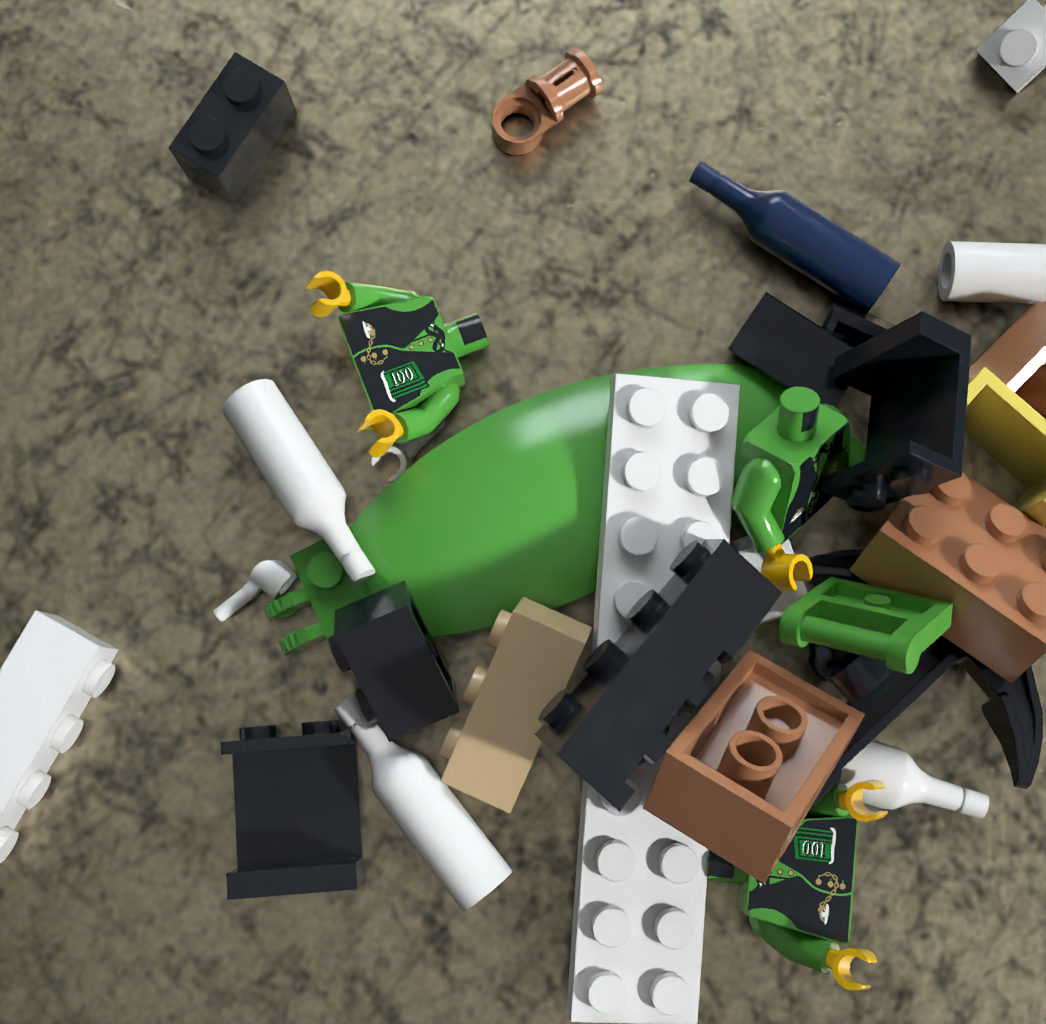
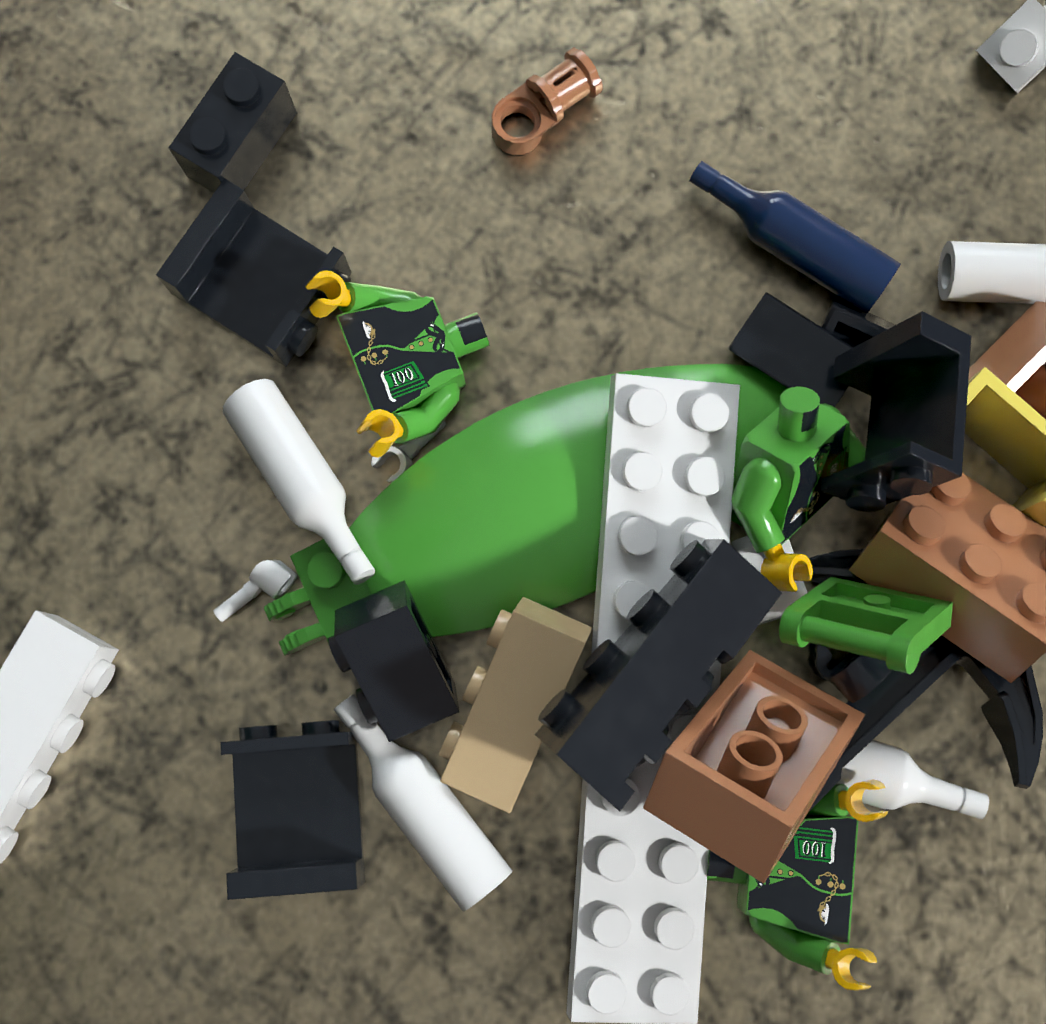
(250, 274): none -> black panel

